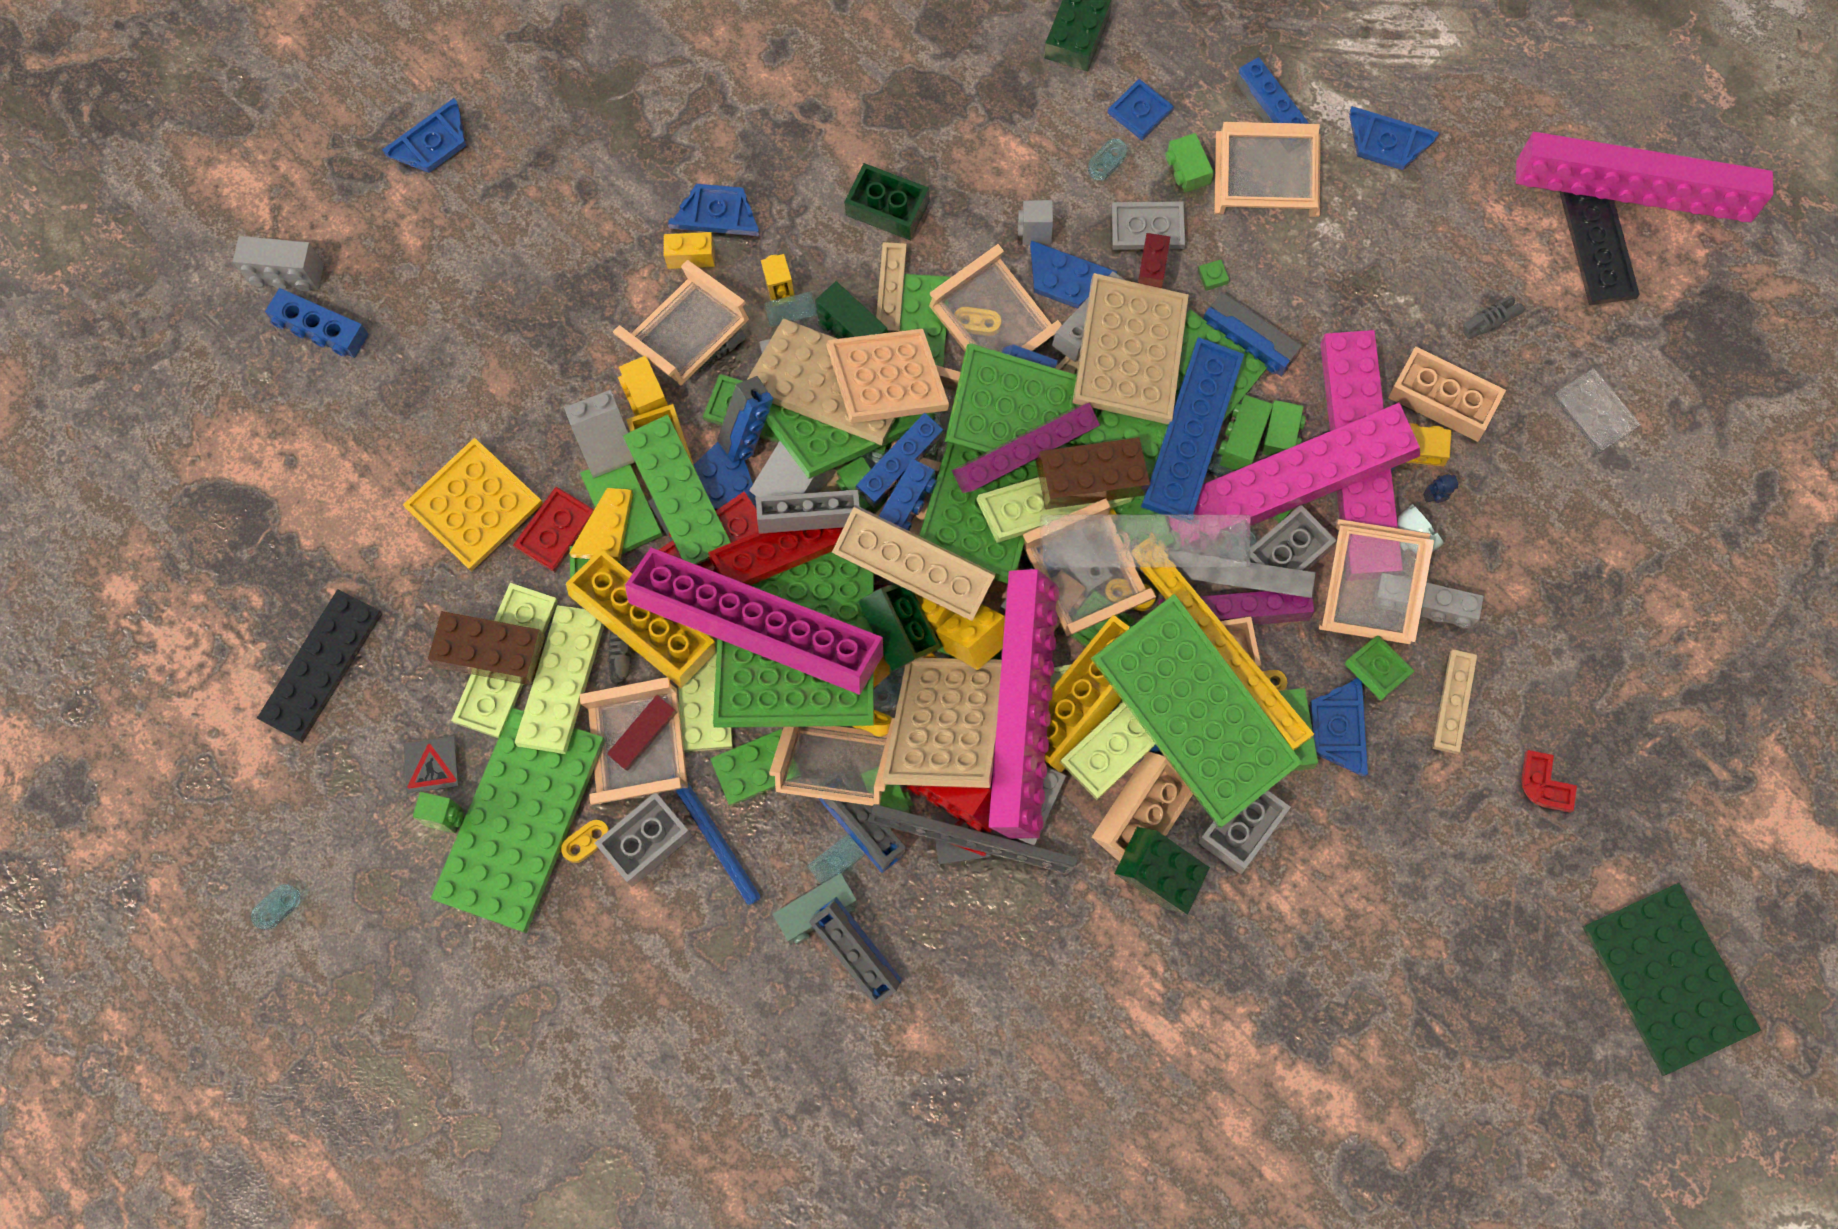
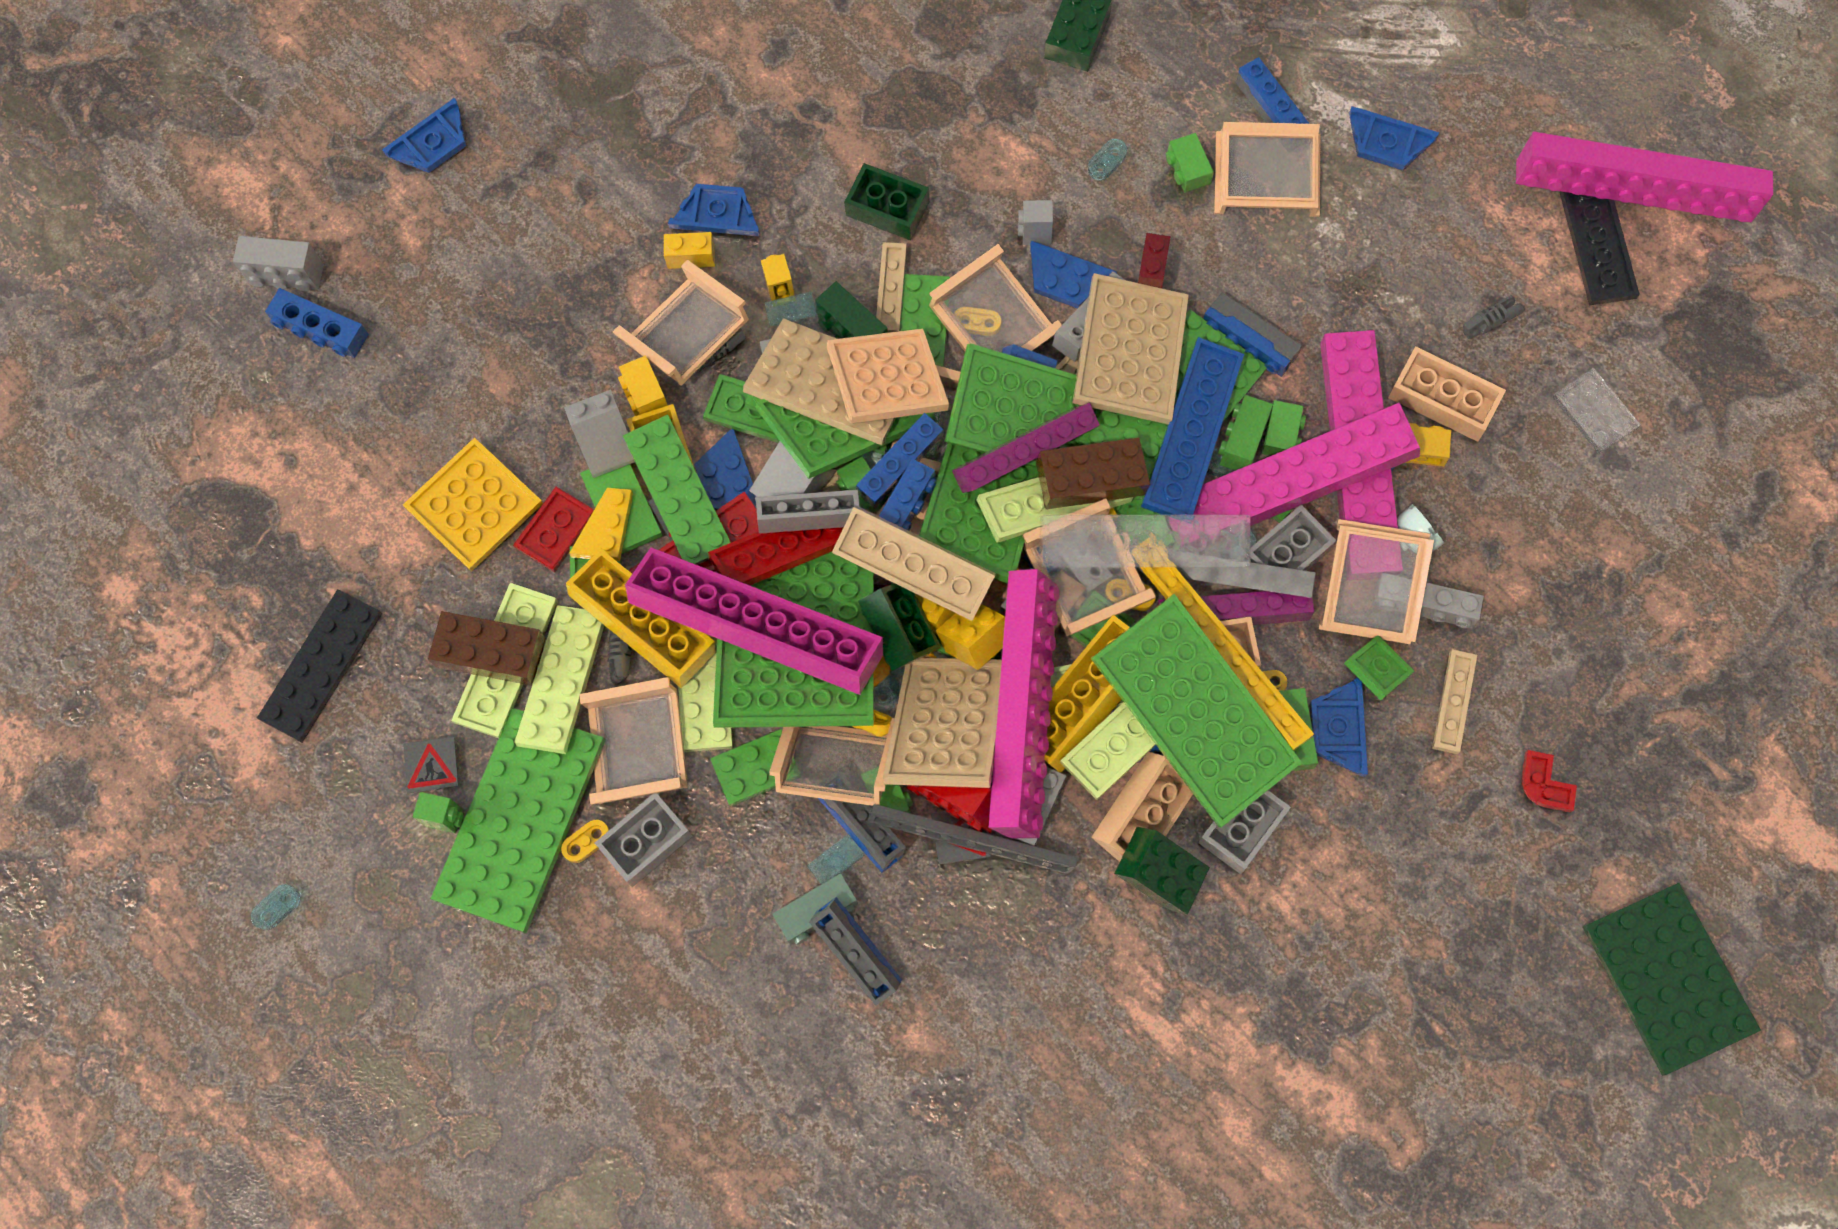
(642, 732): dark red tile -> none
(718, 845): blue axle -> none
(745, 419): piece -> none
(1135, 219): light grey plate -> none
(1140, 109): blue tile -> none
(1213, 275): bright green plate -> none
(1441, 488): dark blue plate -> none

